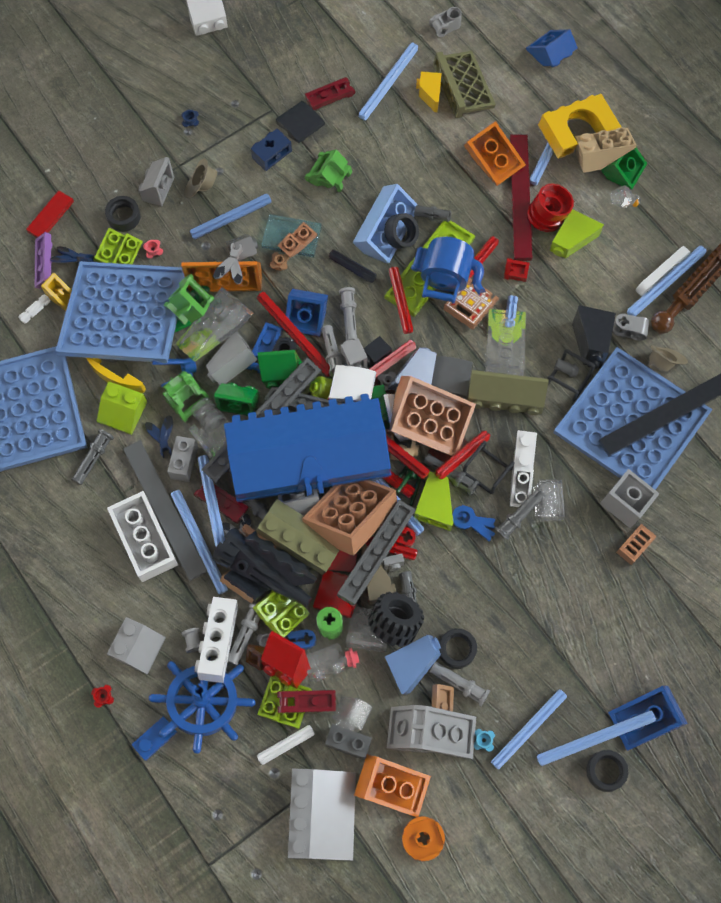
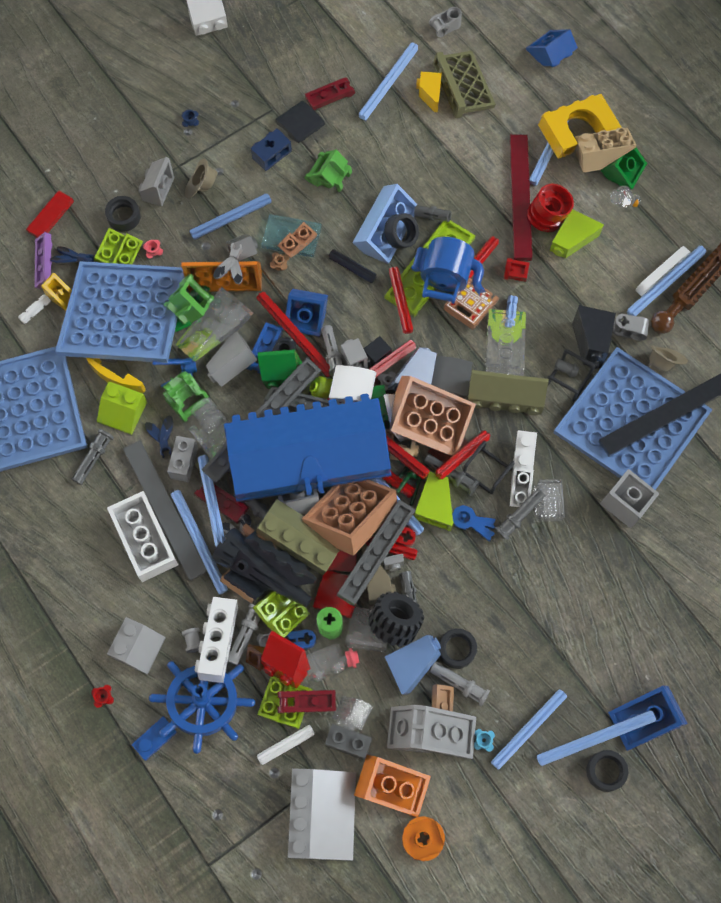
(236, 399): green slope -> none
(348, 307): light grey pin -> none
(494, 153): orange slope -> none
(626, 554): nougat slope -> none

